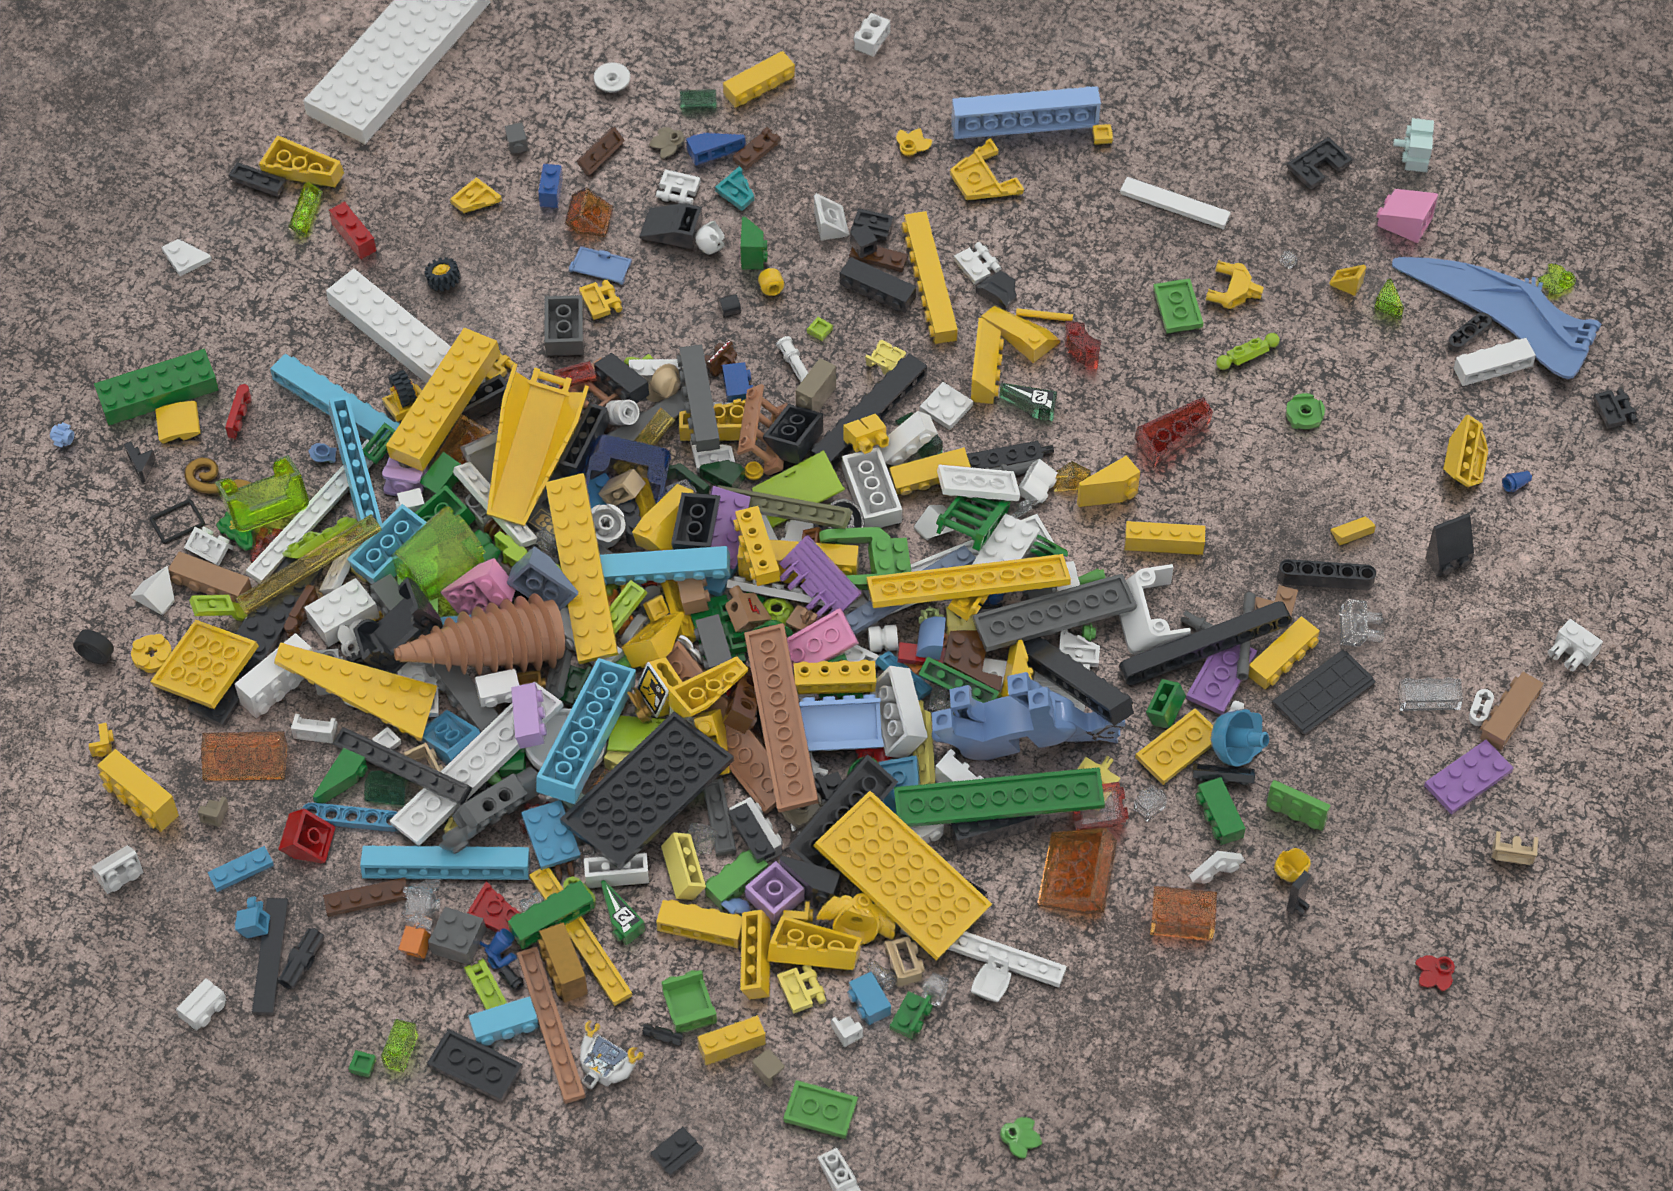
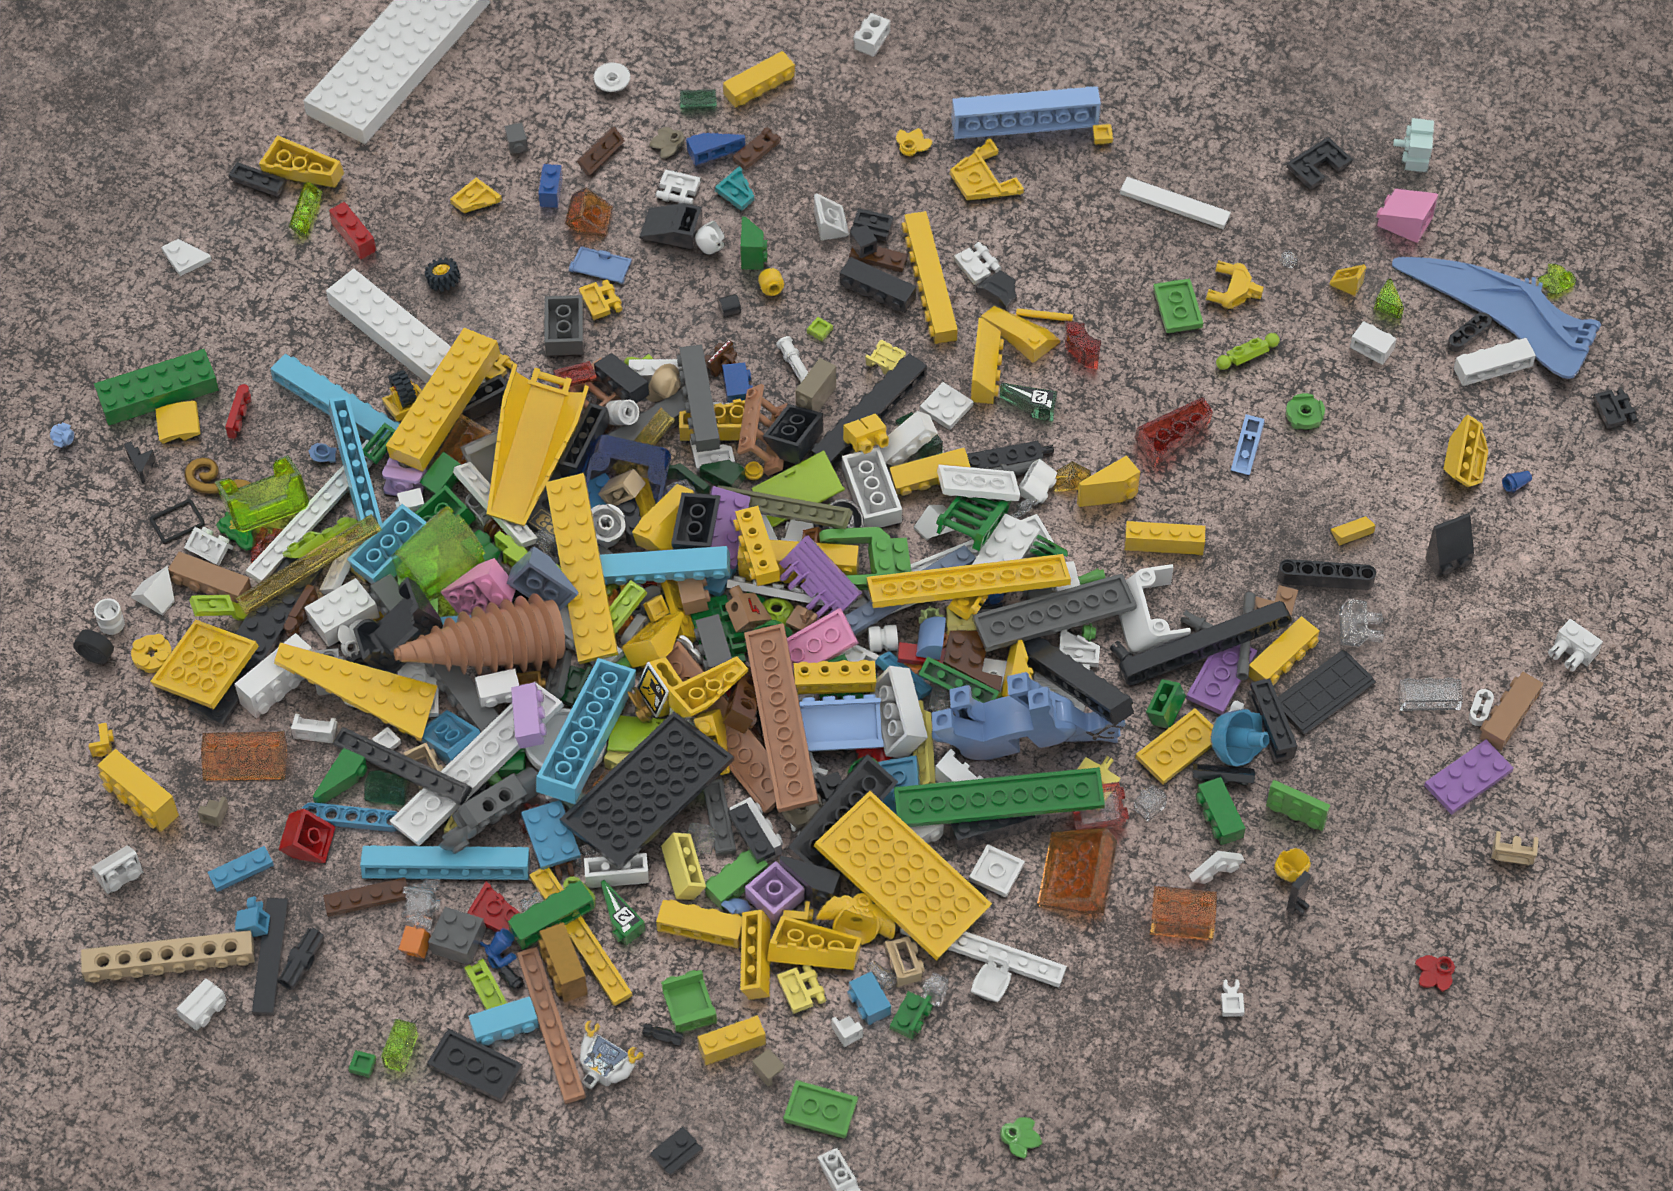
(109, 616): none -> white wheel
(158, 950): none -> tan brick
(996, 870): none -> white plate
(1120, 651): none -> black pin
(1231, 1001): none -> white plate
(1248, 444): none -> light blue slope
(1274, 722): none -> black brick
(1373, 342): none -> white brick

